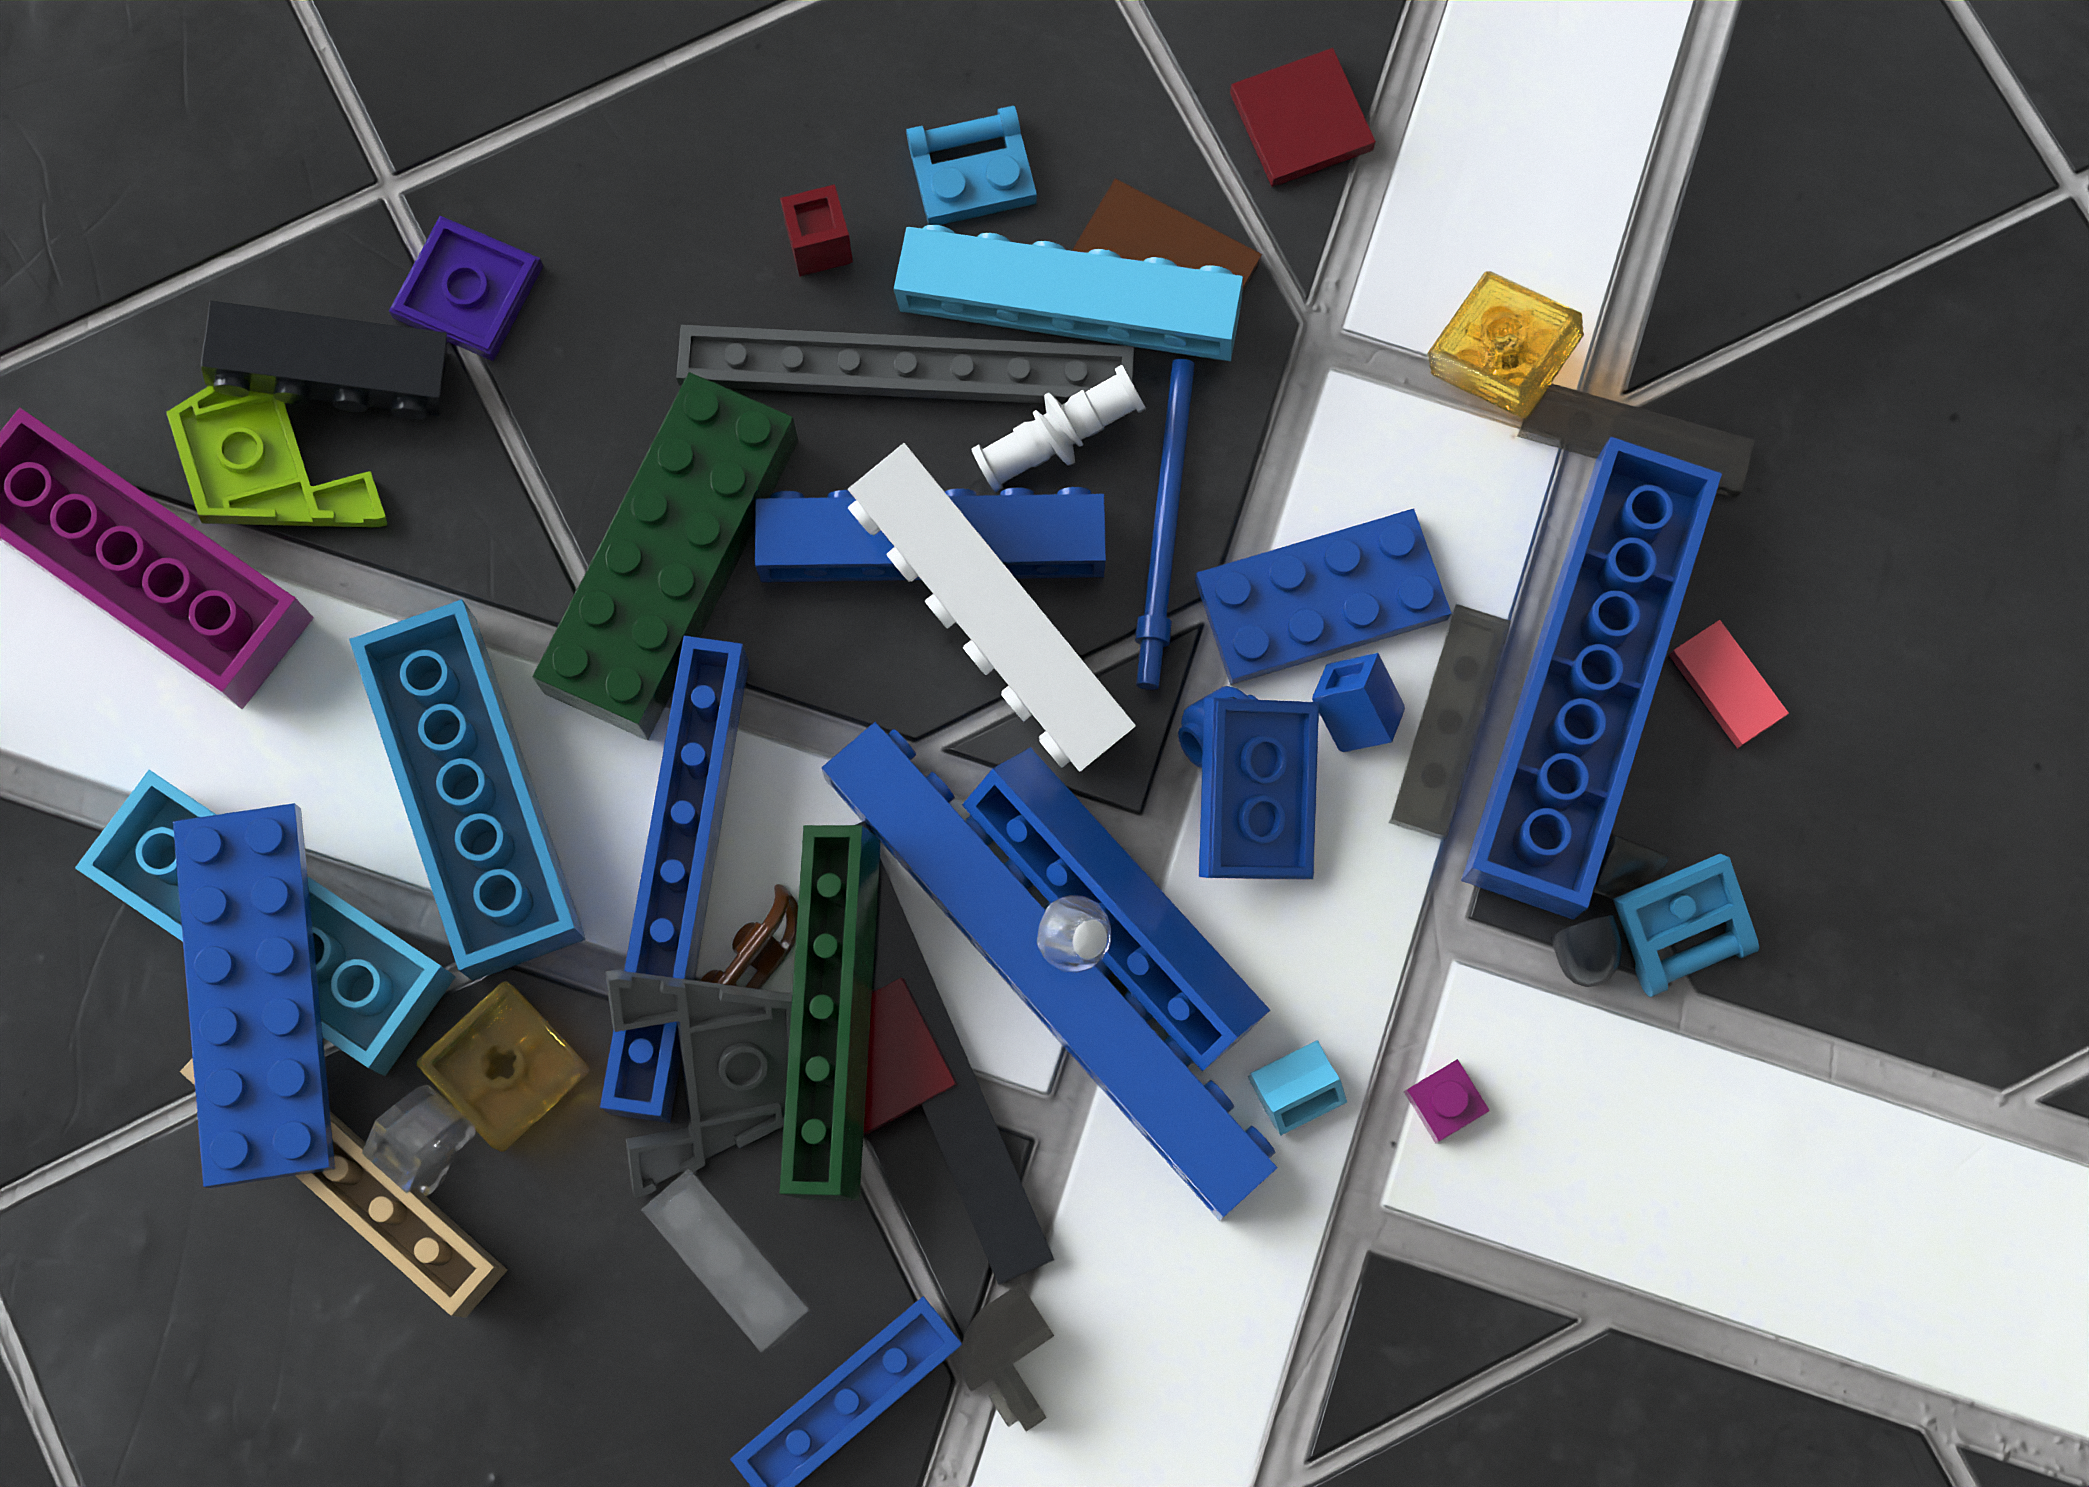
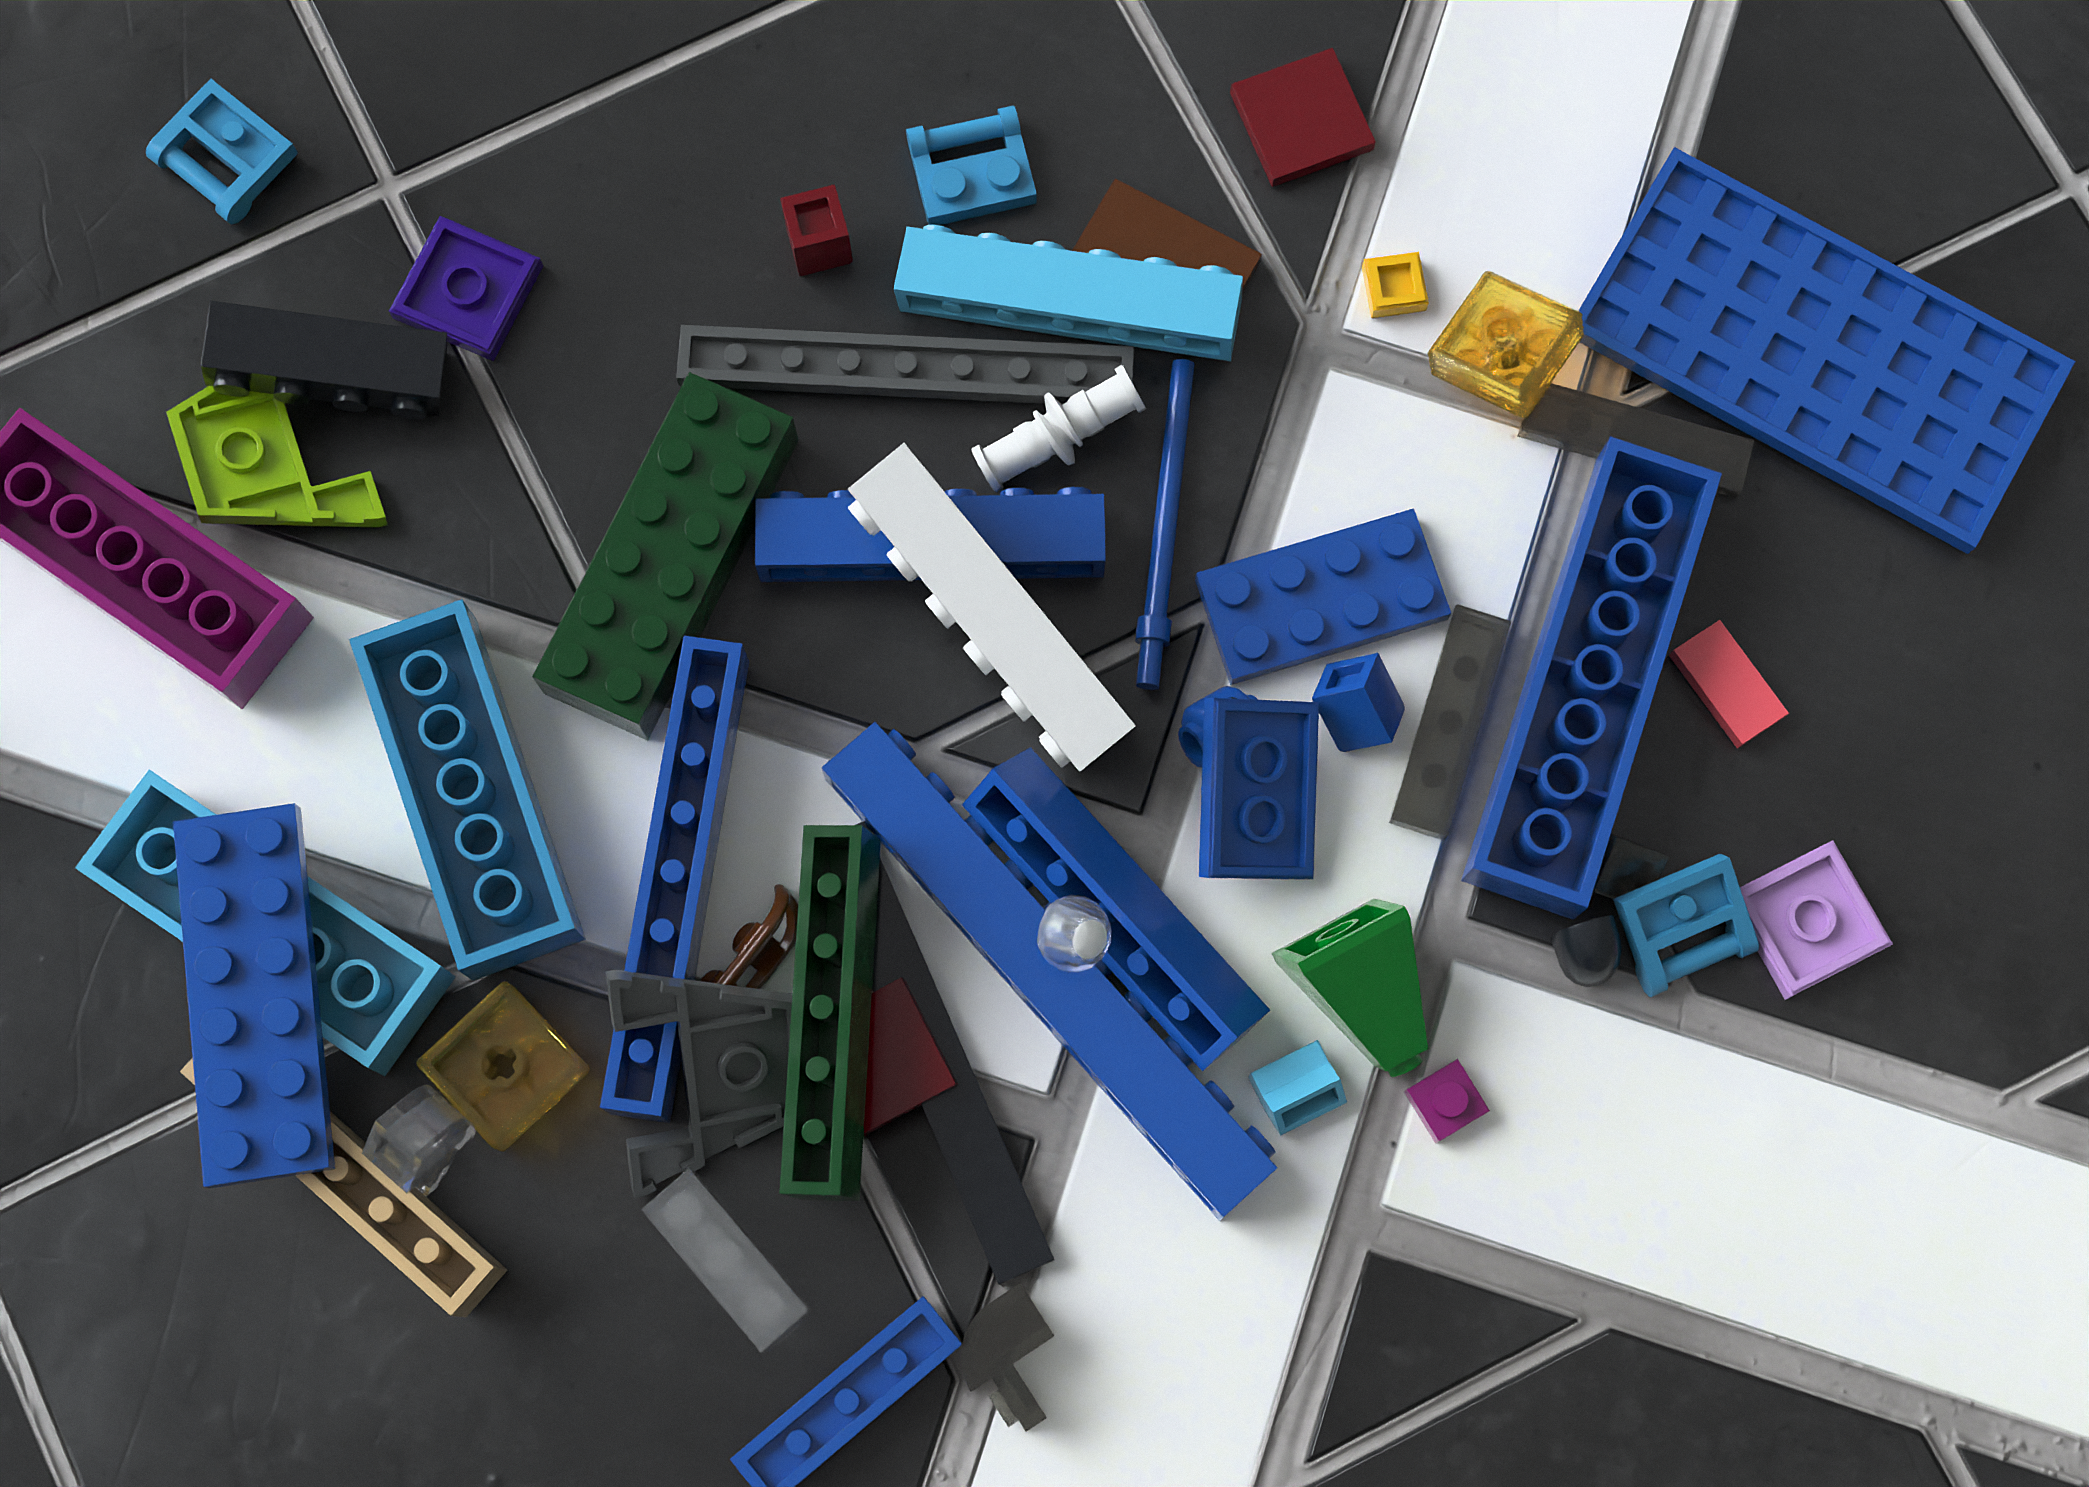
(232, 136): none -> dark azure plate
(1365, 982): none -> green slope
(1395, 285): none -> yellow tile
(1812, 920): none -> lavender tile
(1822, 350): none -> blue plate

